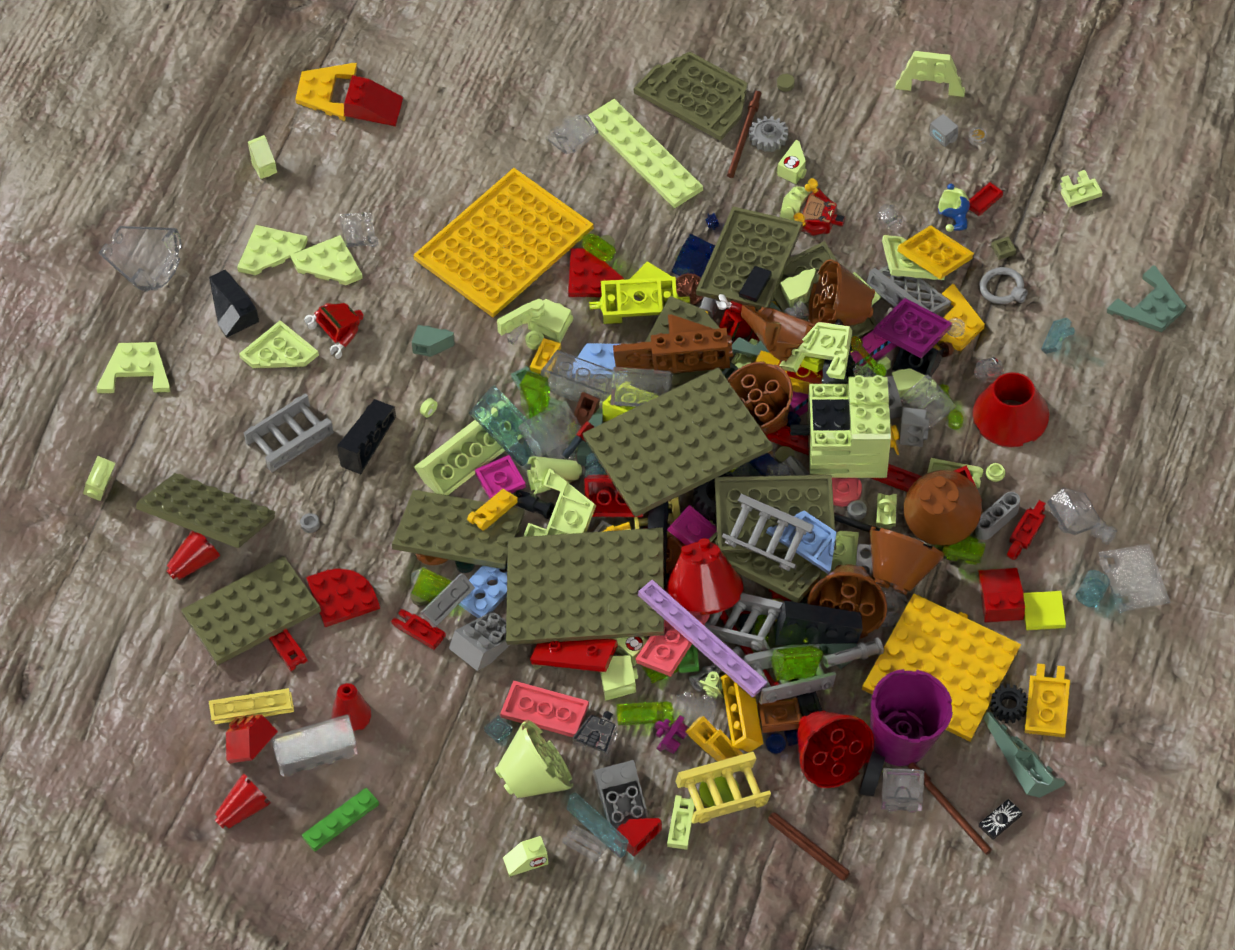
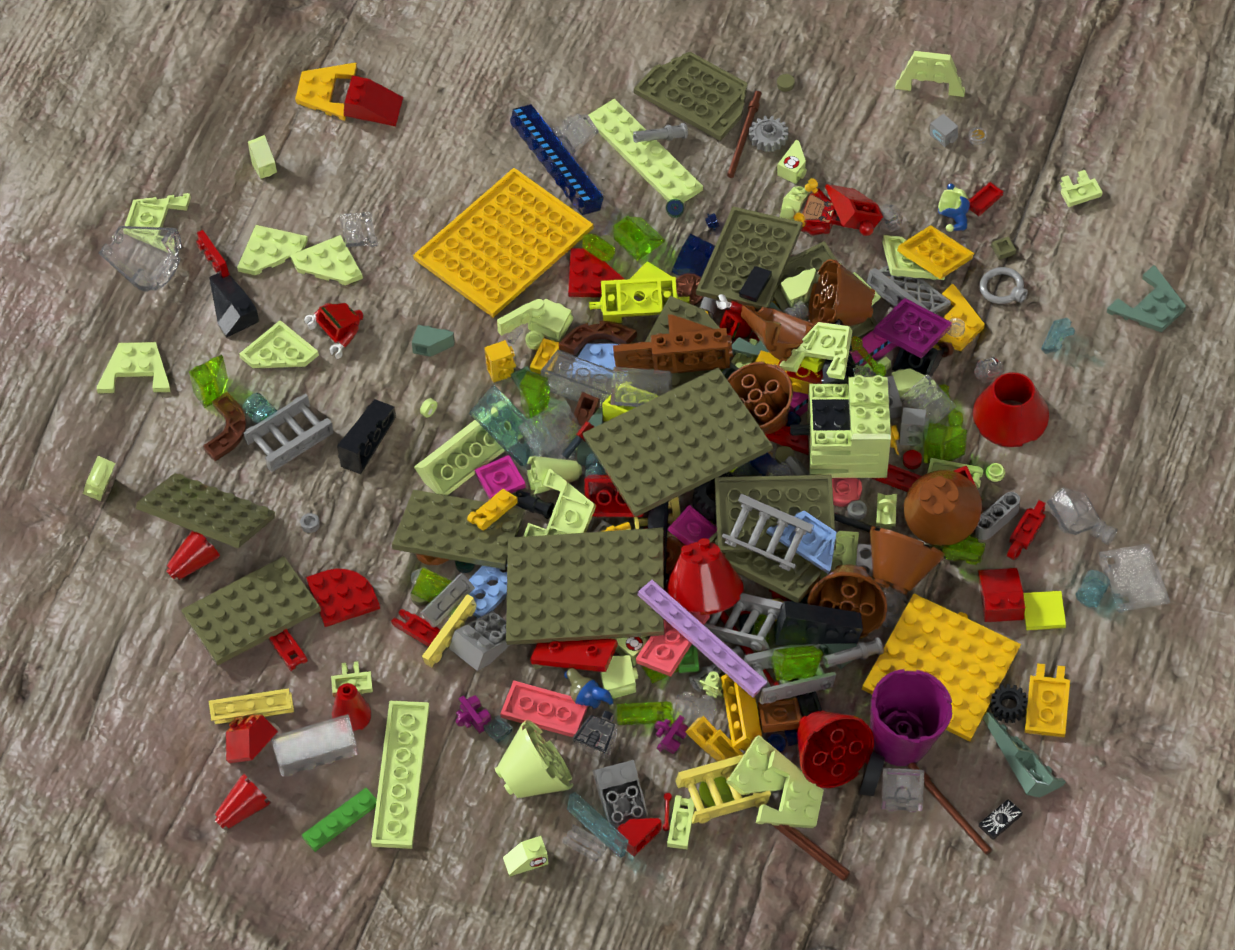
(153, 211): none -> yellowish green wing
(209, 380): none -> clear neon green slope
(212, 254): none -> red plate
(234, 428): none -> copper plate
(258, 407): none -> clear light blue wheel
(360, 680): none -> yellowish green hinge
(400, 775): none -> yellowish green plate
(444, 637): none -> light yellow plate
(469, 714): none -> magenta hips
(499, 361): none -> yellow brick
(556, 159): none -> clear blue brick
(587, 691): none -> blue piece
(604, 330): none -> copper plate
(636, 236): none -> clear neon green slope
(667, 797): none -> red hinge
(668, 132): none -> light grey pin
(675, 208): none -> tile
(753, 773): none -> yellowish green plate
(799, 799): none -> yellowish green wing
(854, 209): none -> red slope
(912, 459): none -> red tile
(944, 442): none -> clear neon green slope

